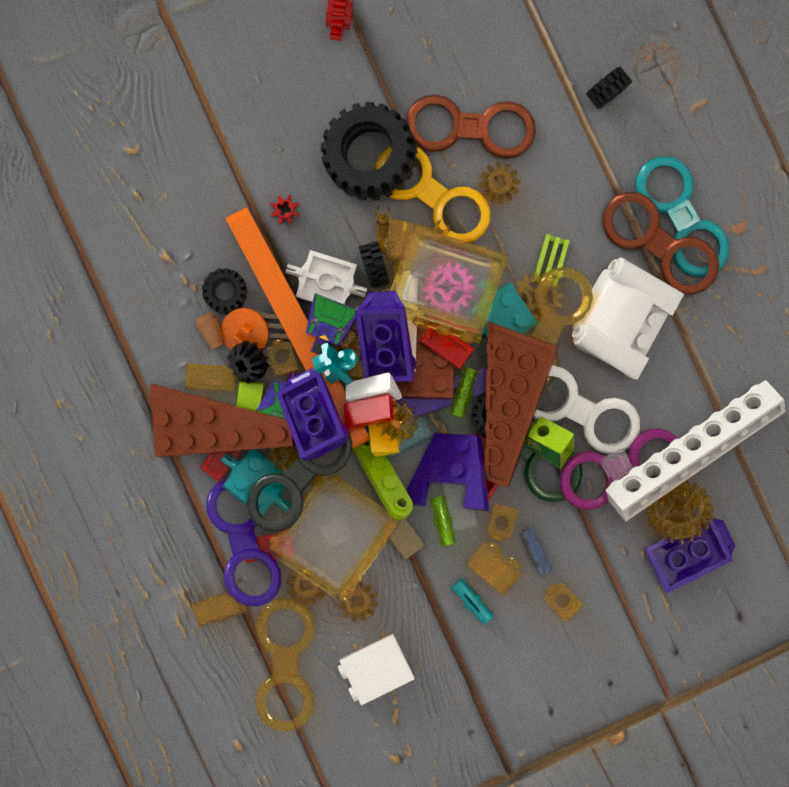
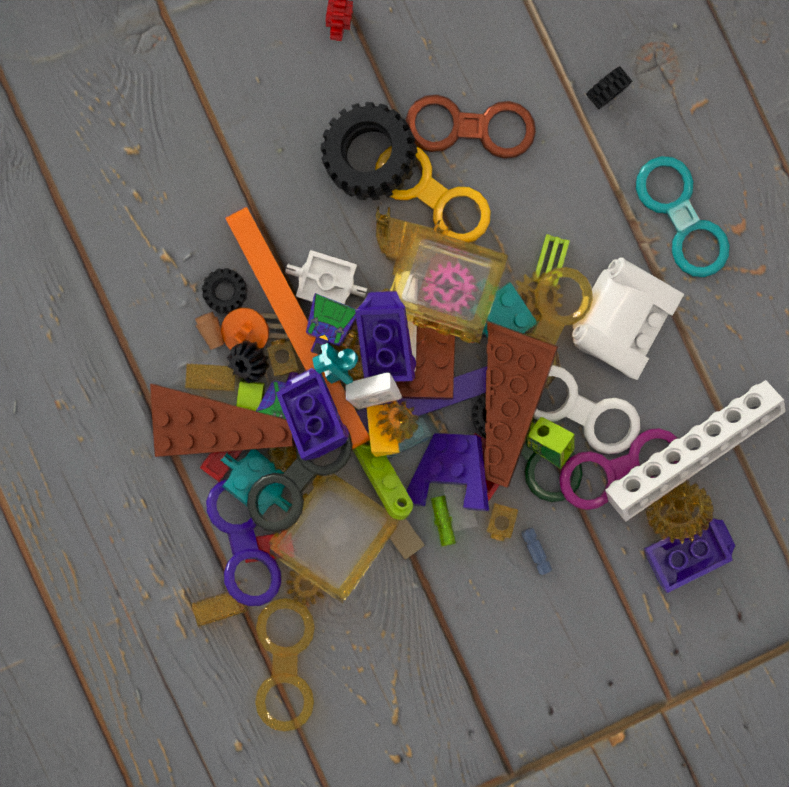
(288, 216): red gear -> none
(360, 609): clear yellow gear -> none
(368, 411): tile -> none
(374, 264): black tyre -> none
(375, 669): white brick -> none
(448, 347): red tile -> none
(463, 392): clear neon green pin -> none
(472, 601): teal pin -> none
(493, 567): clear yellow brick -> none
(496, 174): clear yellow gear -> none
(568, 610): clear yellow brick -> none
(617, 465): clear tile -> none
(660, 242): copper bar -> none

